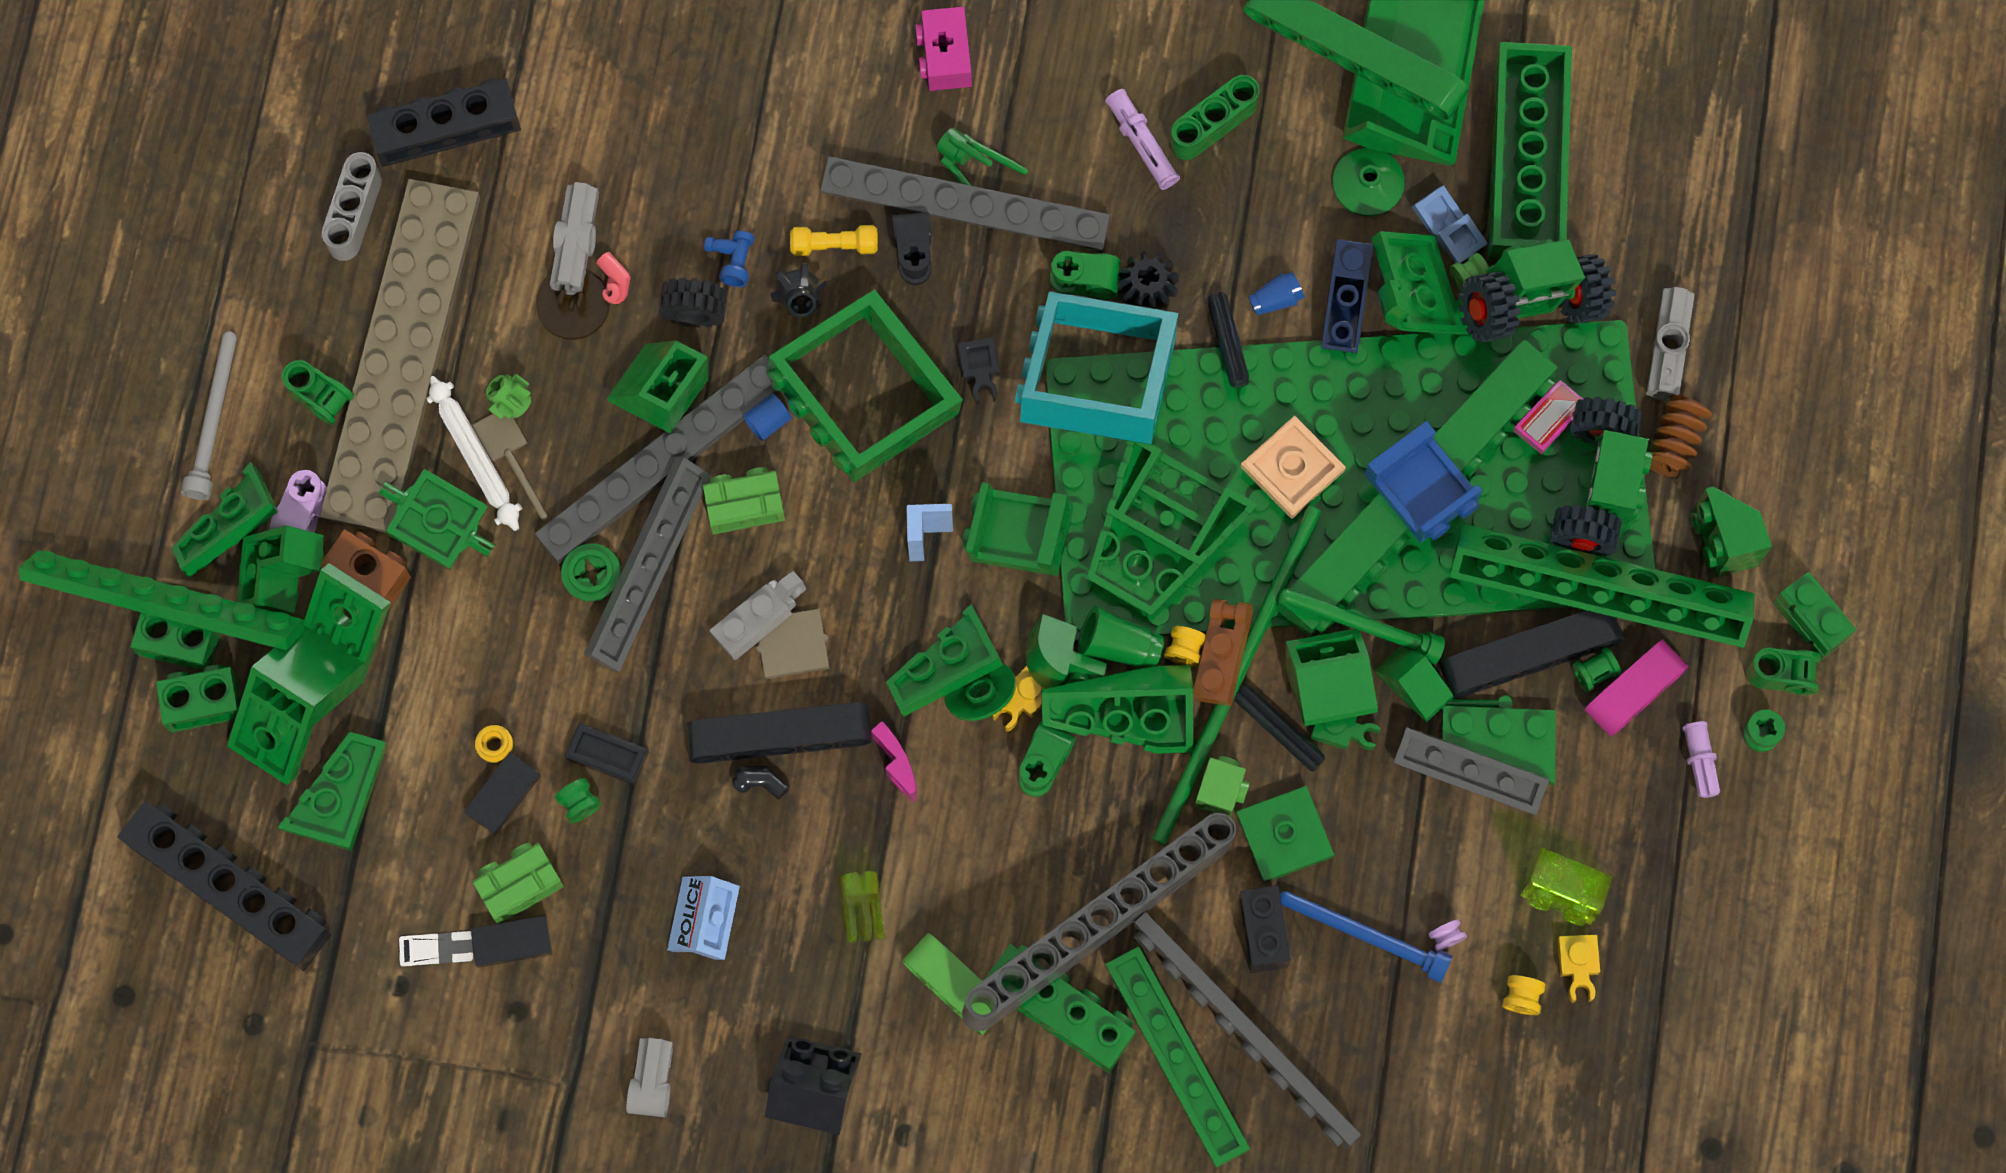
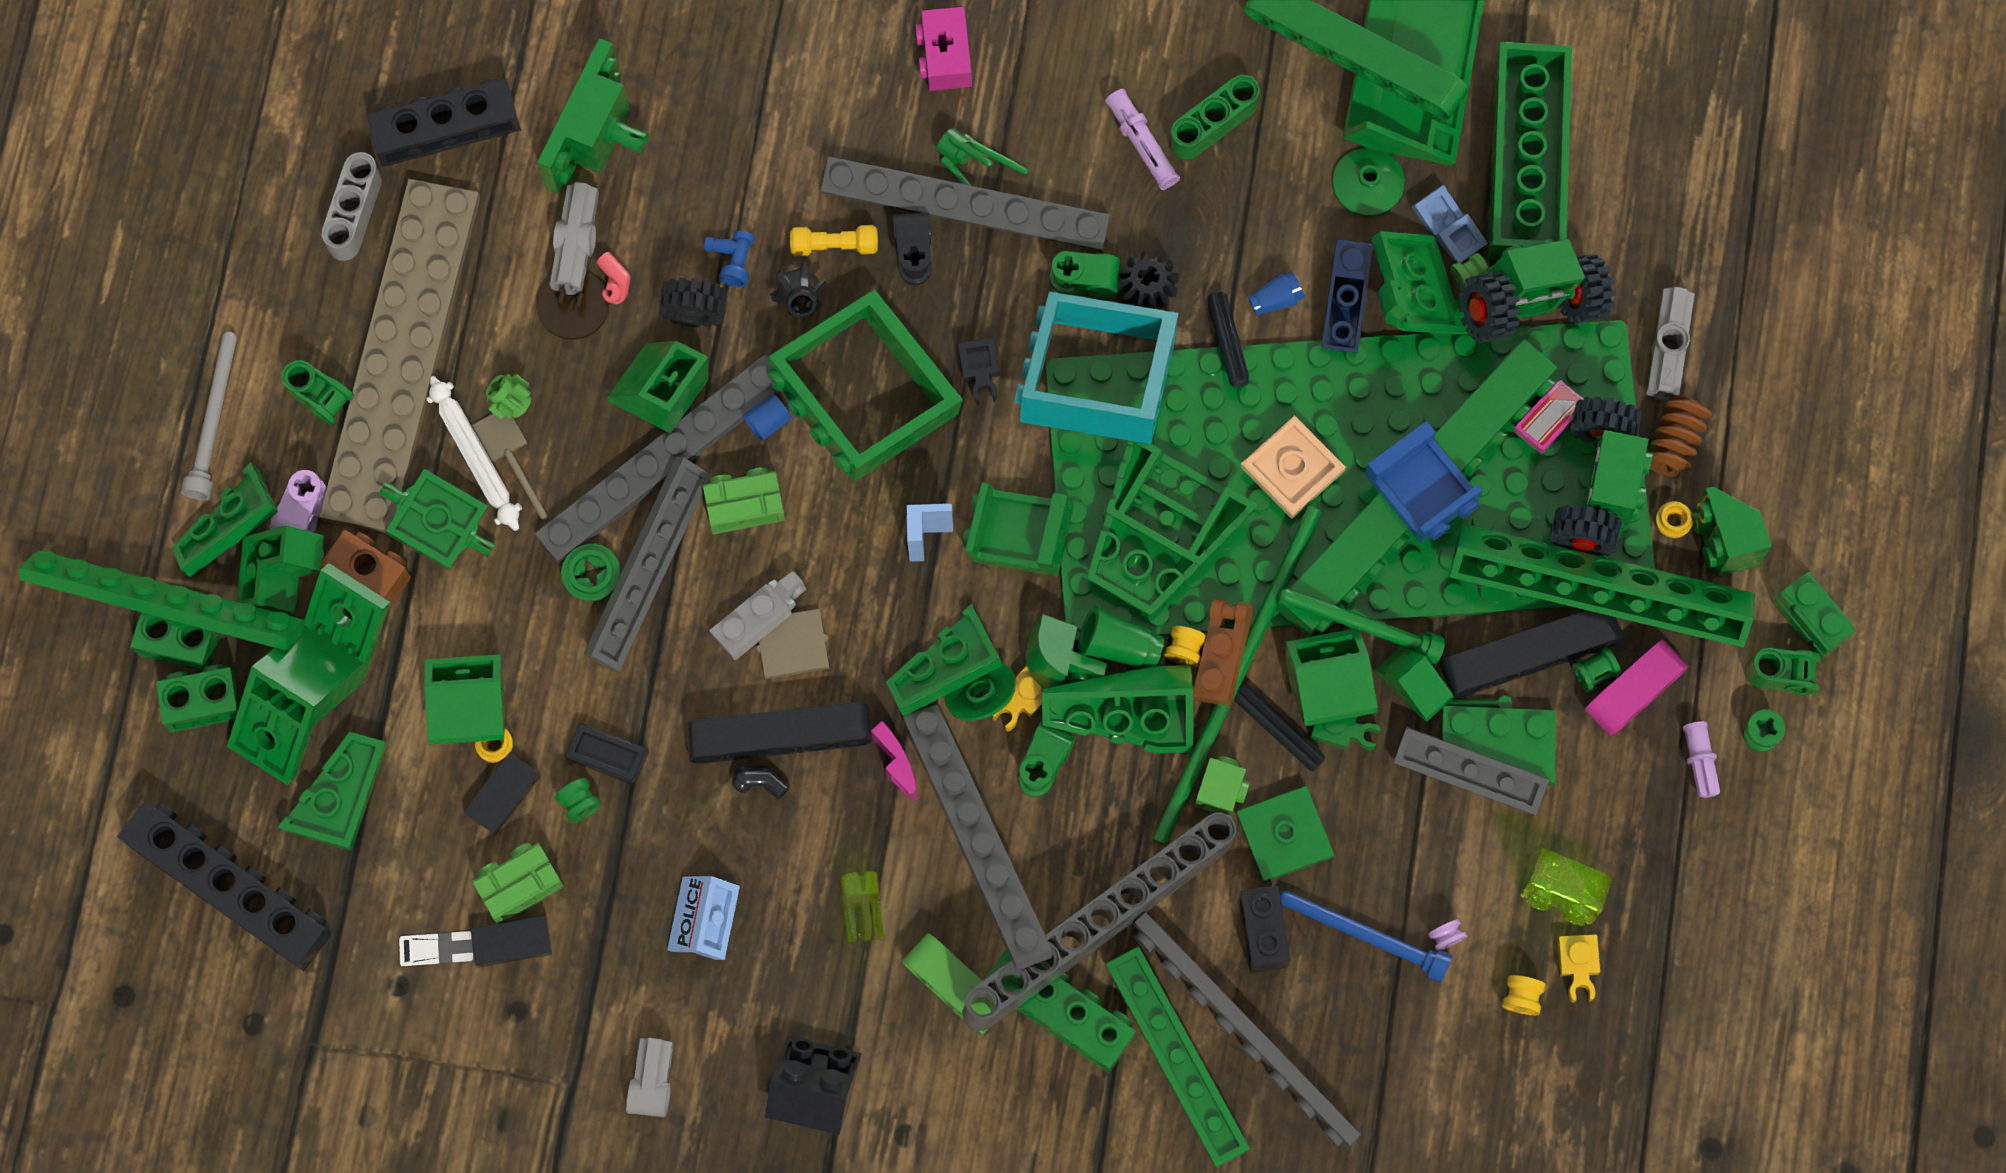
(464, 699): none -> green slope
(590, 122): none -> green brick
(977, 838): none -> dark grey plate
(1674, 509): none -> yellow plate

